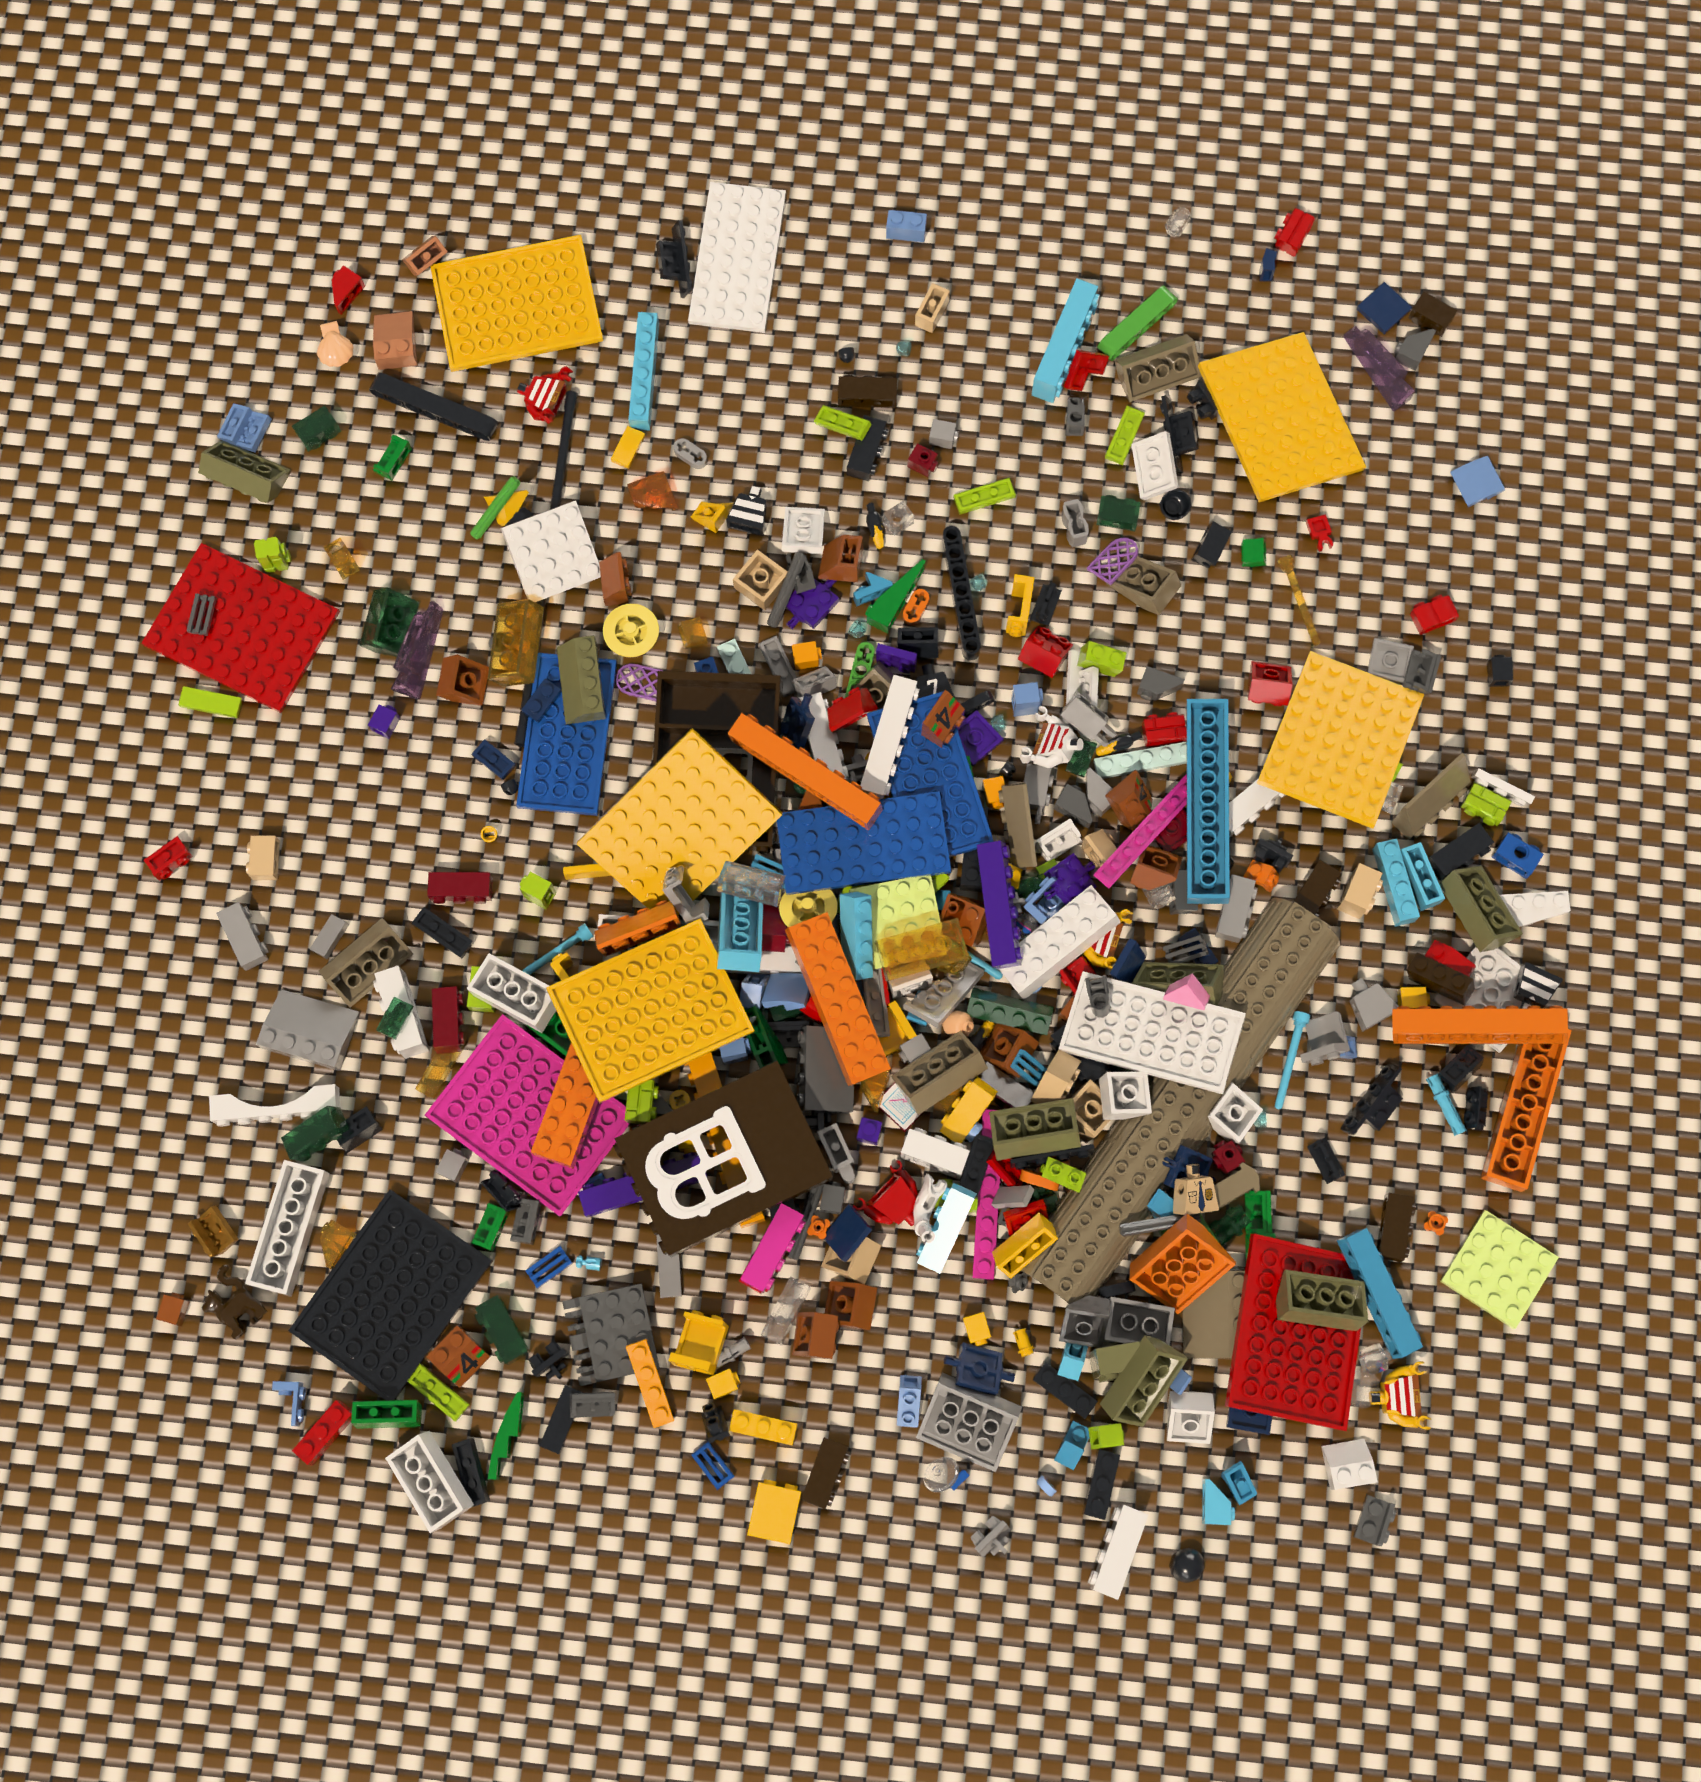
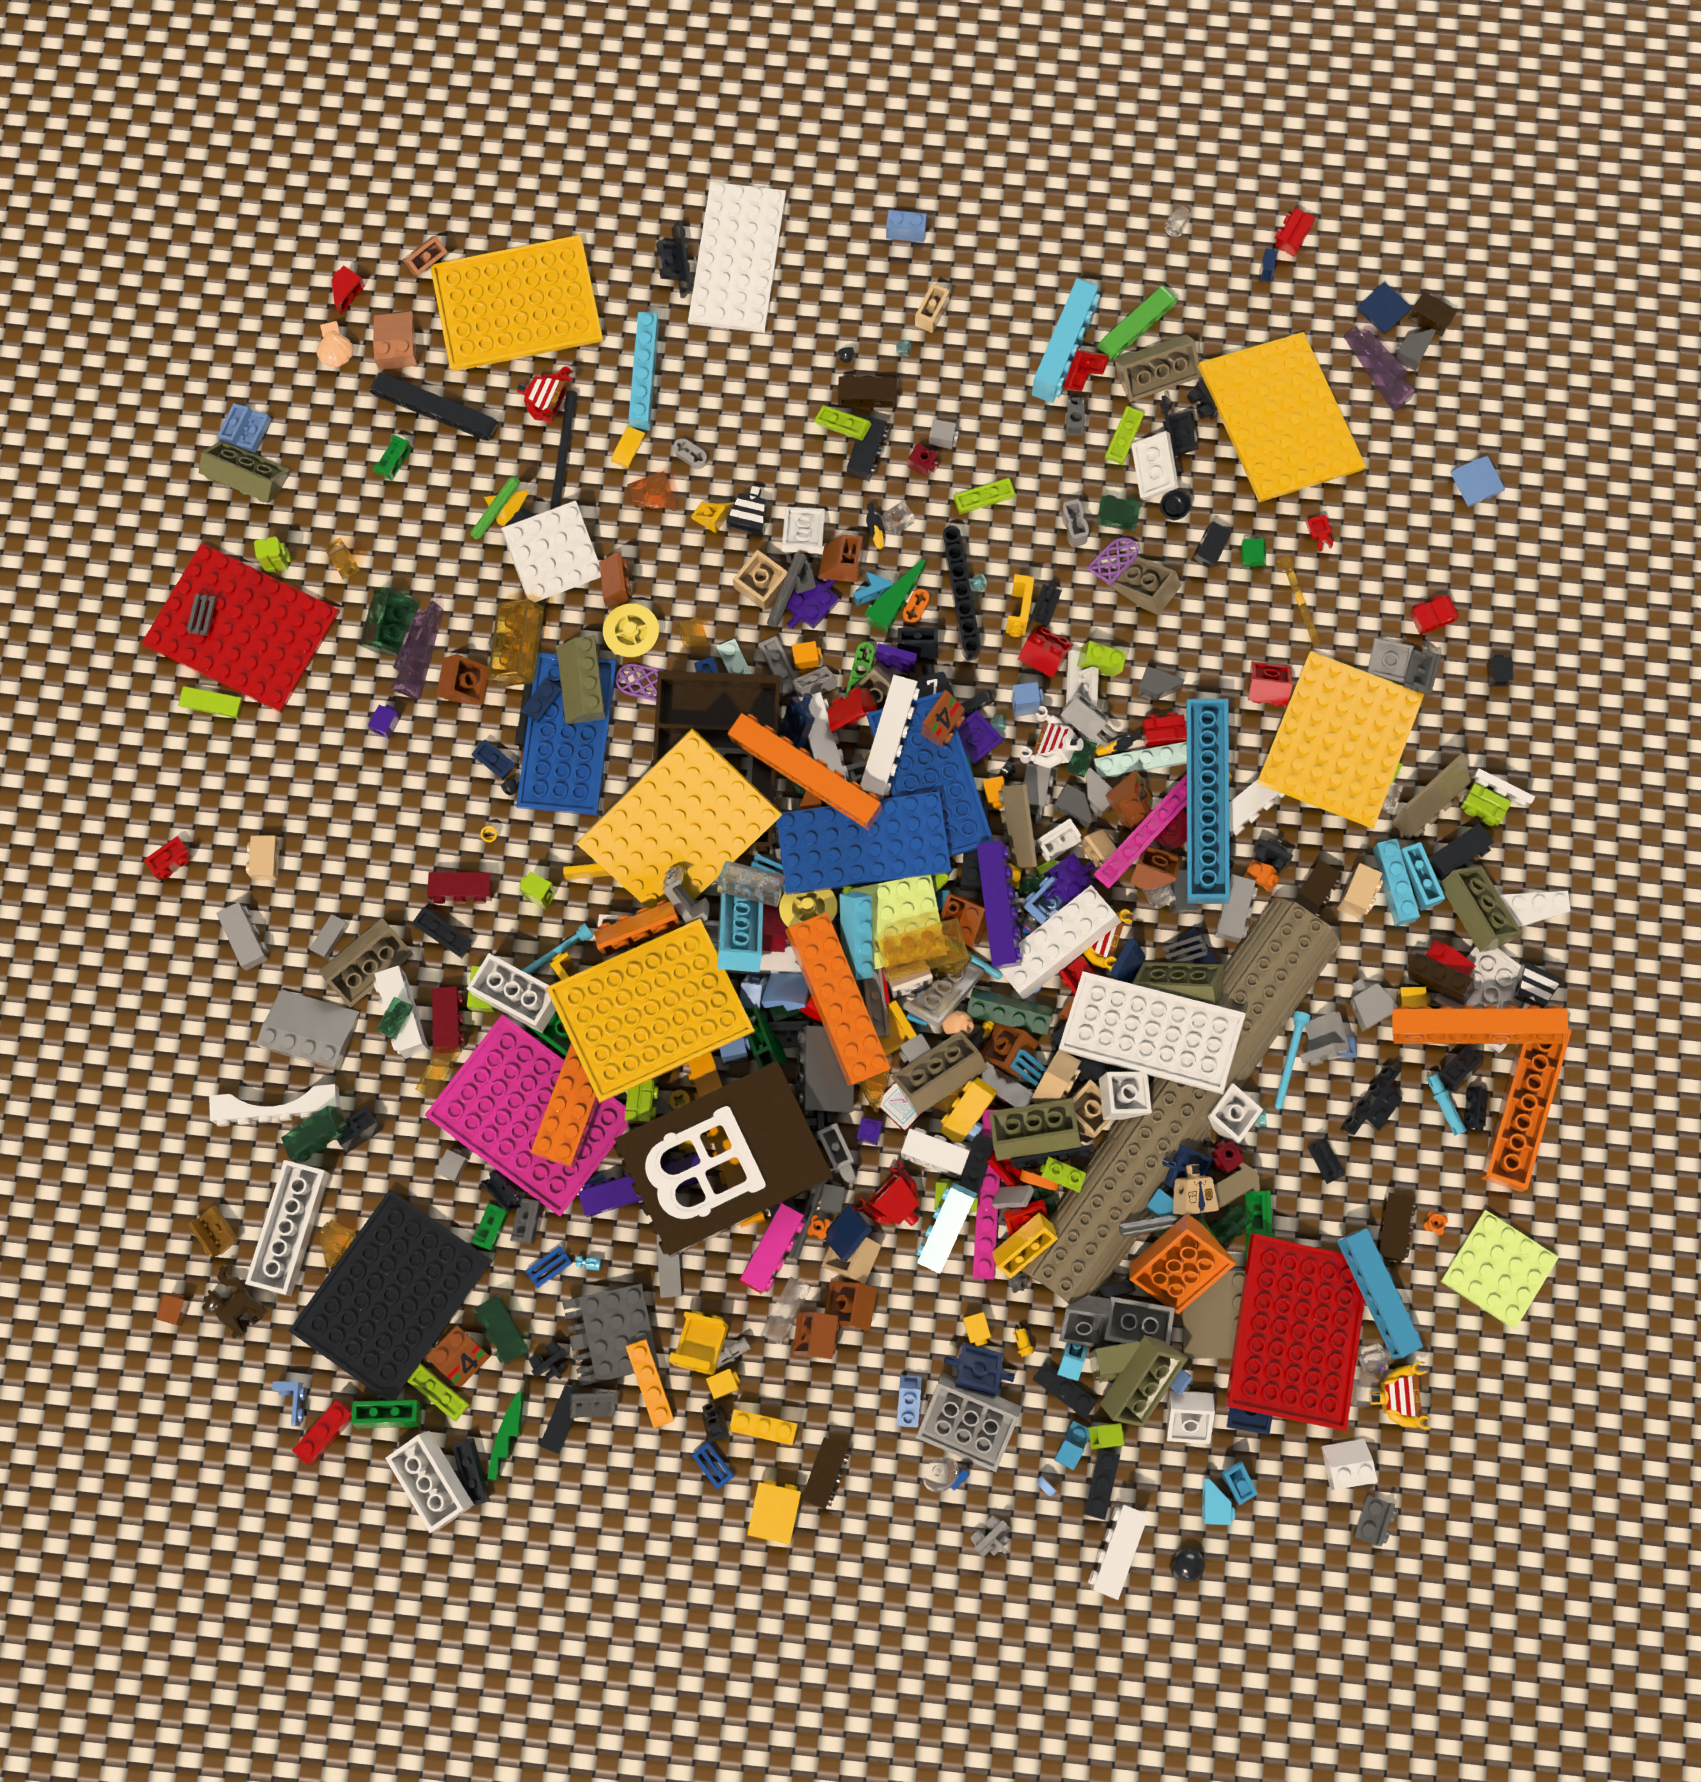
(316, 428): clear green brick -> none
(857, 629): clear light blue hinge -> none
(924, 1206): white piece -> none
(1098, 992): dark grey piece -> none
(1188, 992): bright pink slope -> none
(1322, 1300): olive slope -> none
(1505, 855): blue brick -> none

